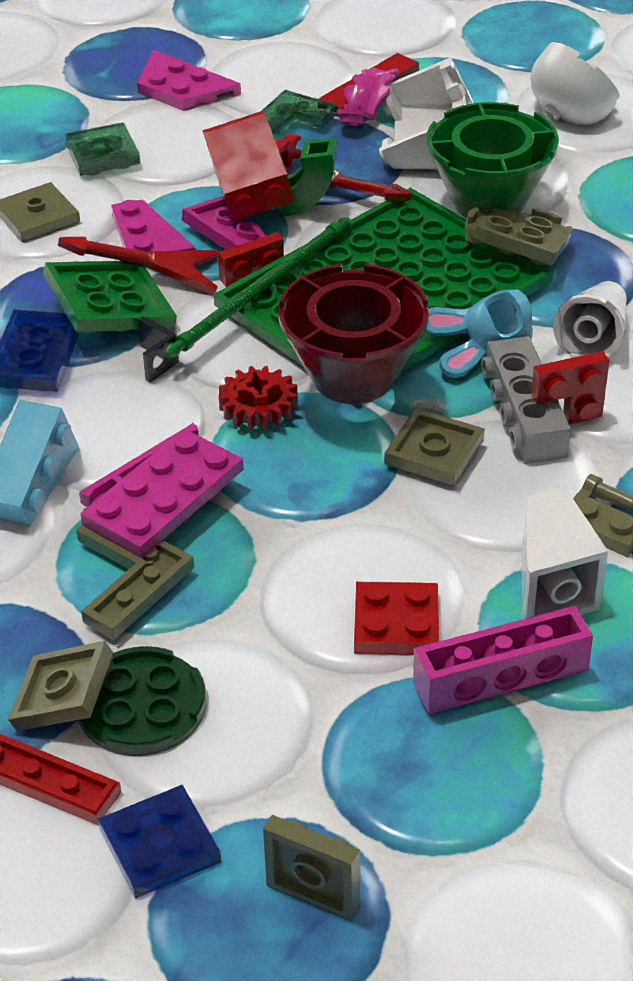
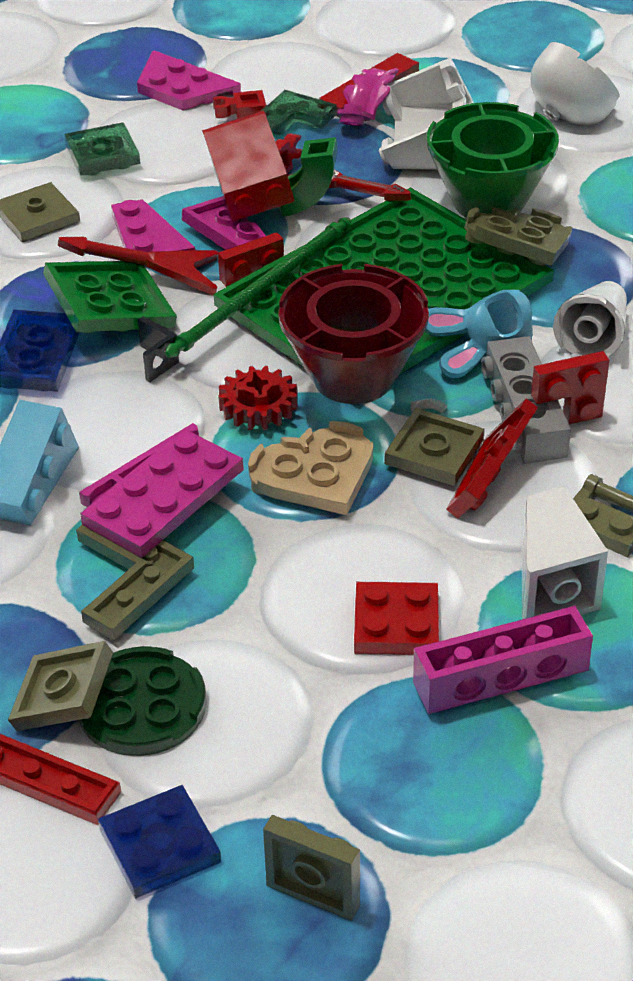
(240, 104): none -> red plate
(315, 470): none -> tan plate
(487, 461): none -> red wing

